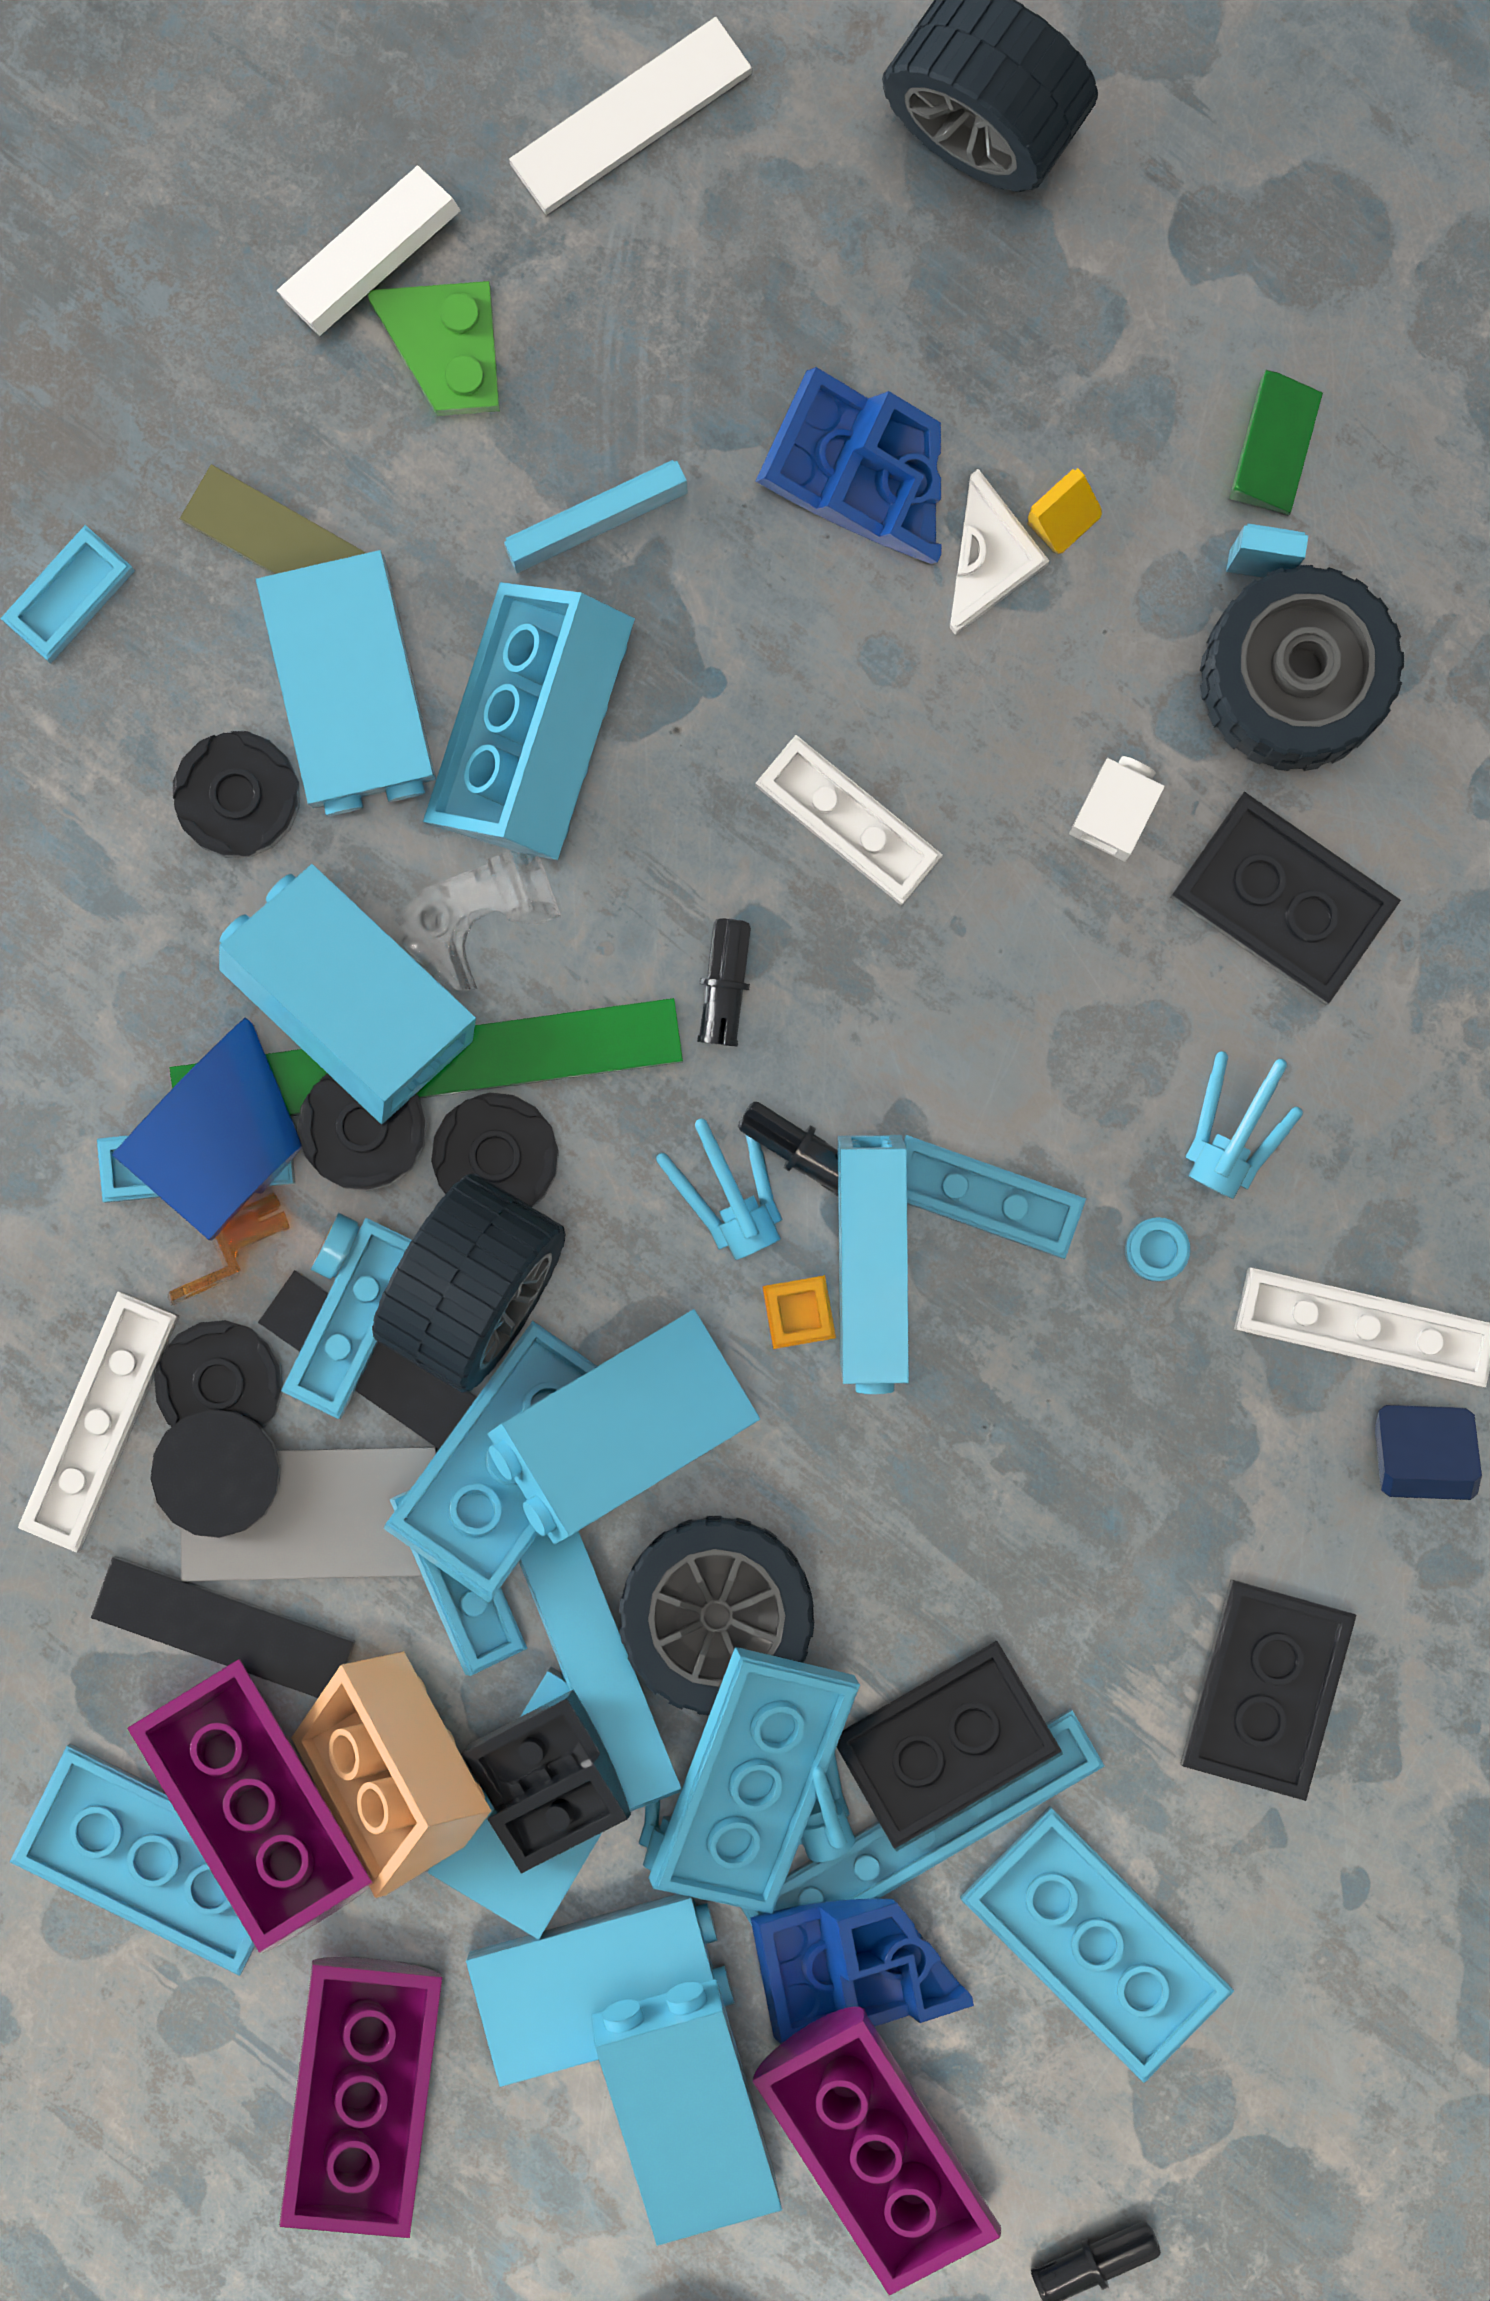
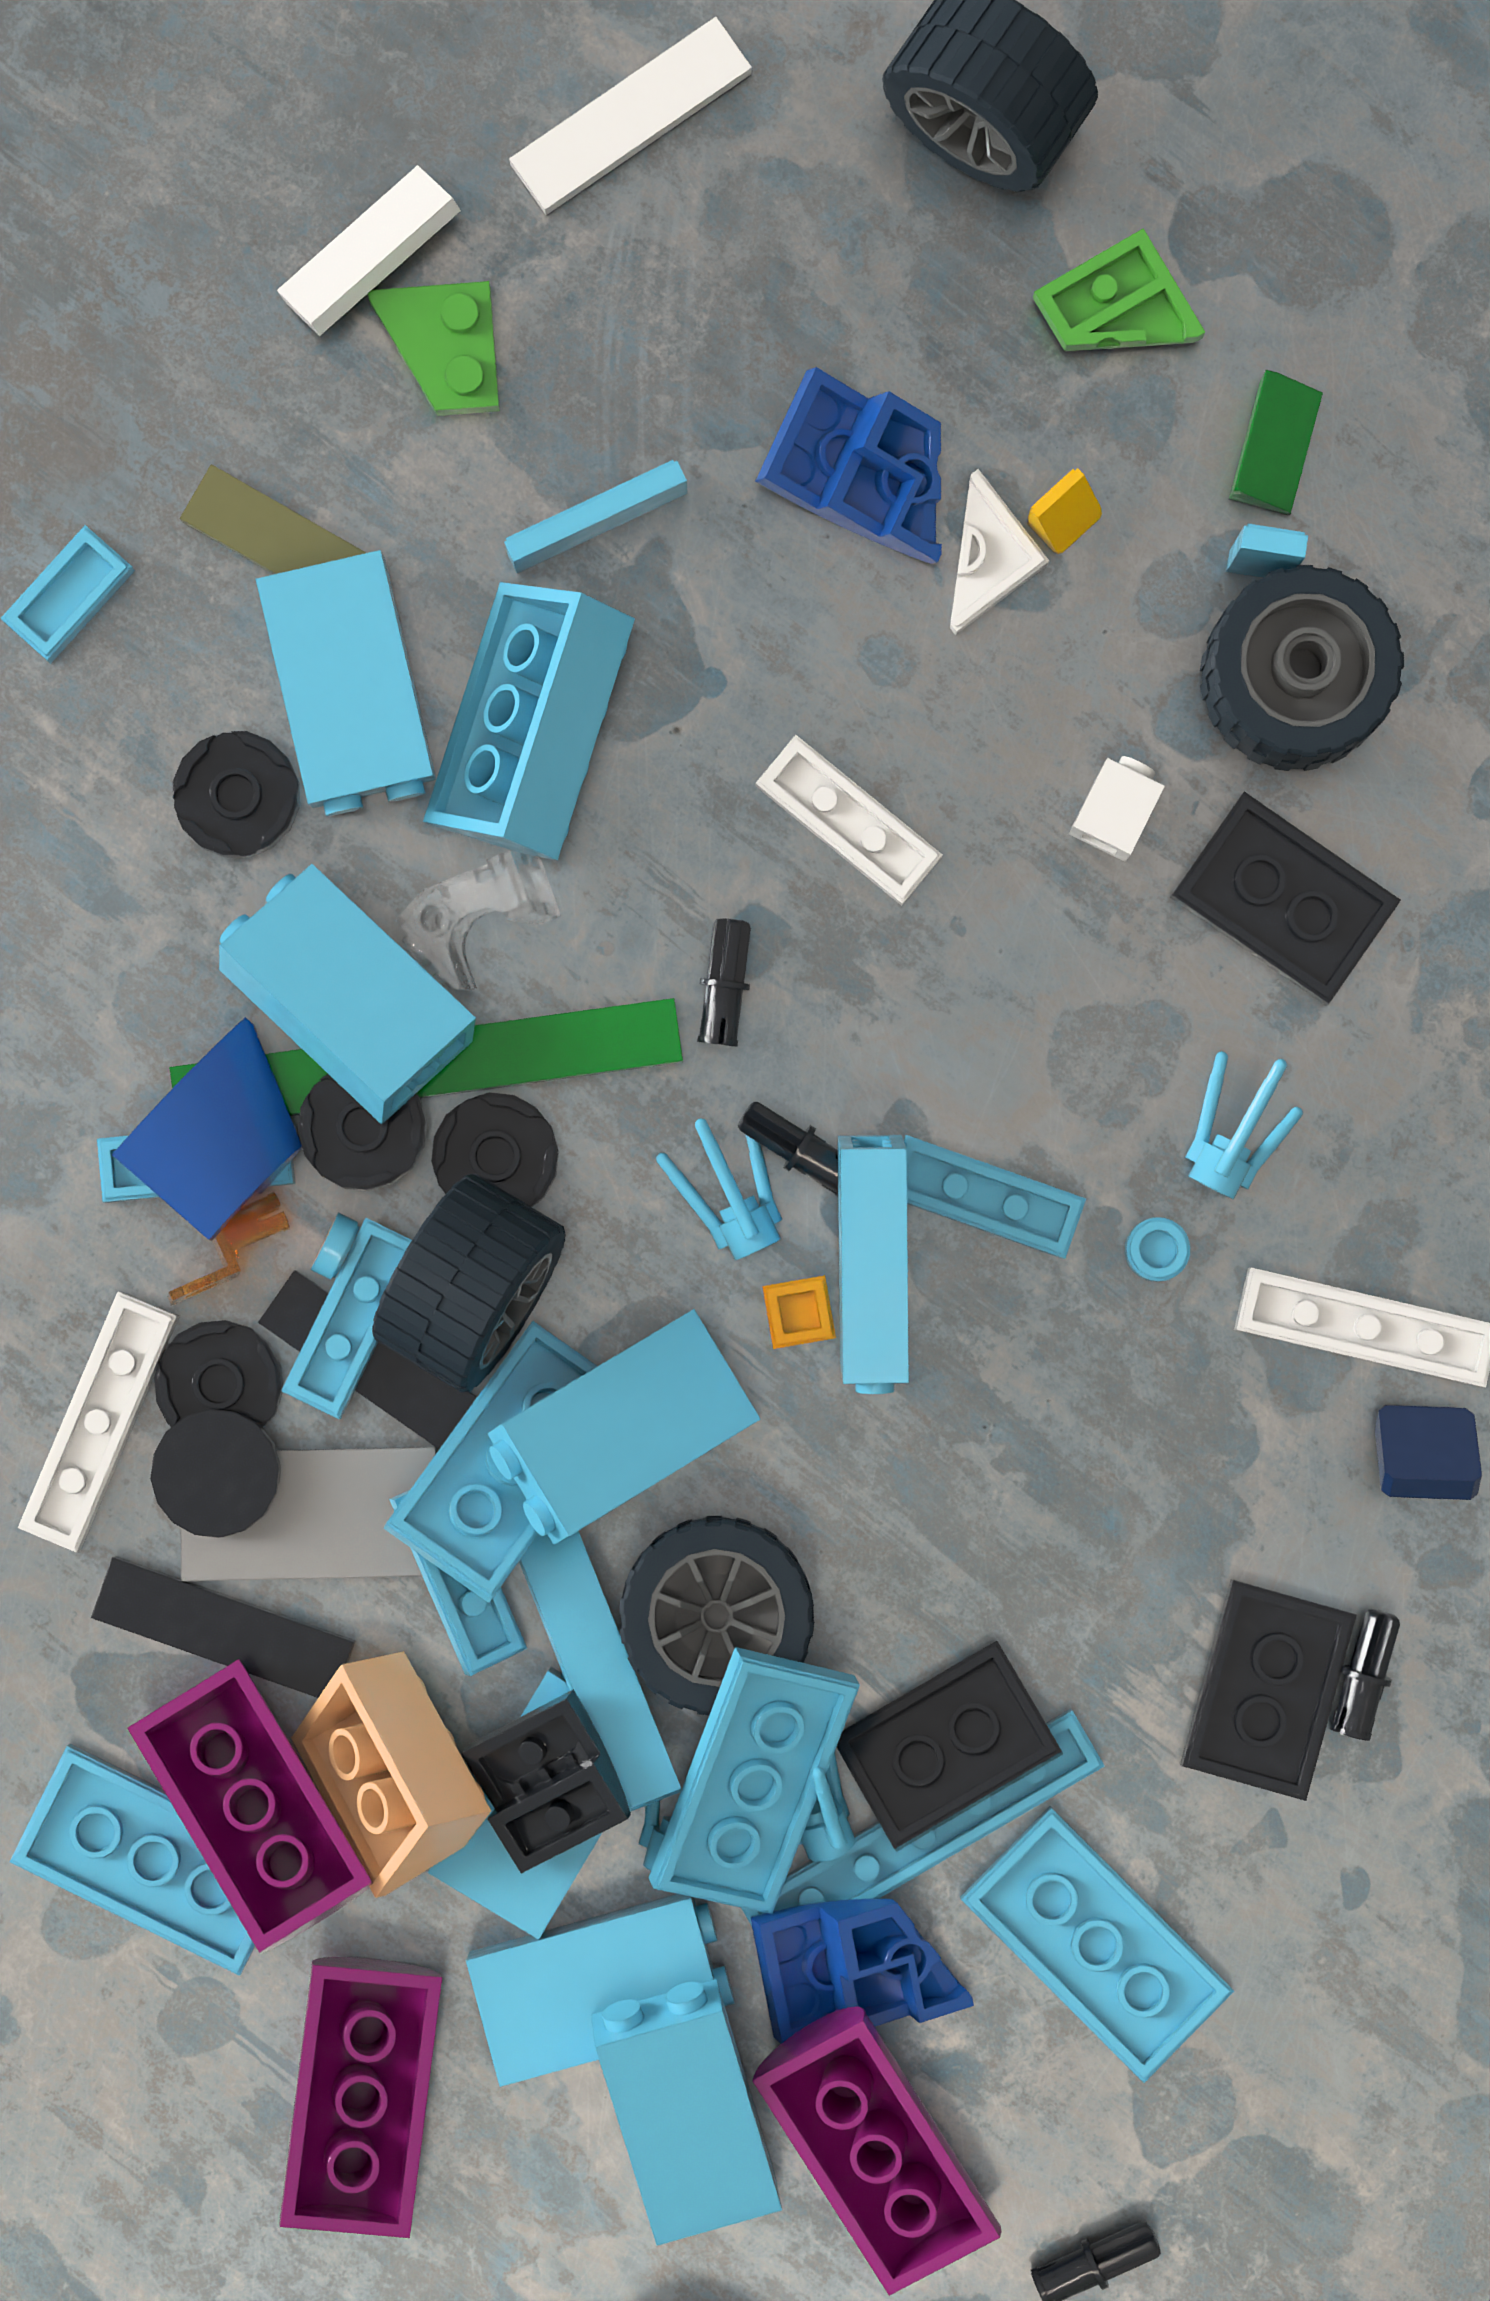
(1119, 301): none -> bright green wing
(1366, 1675): none -> black axle

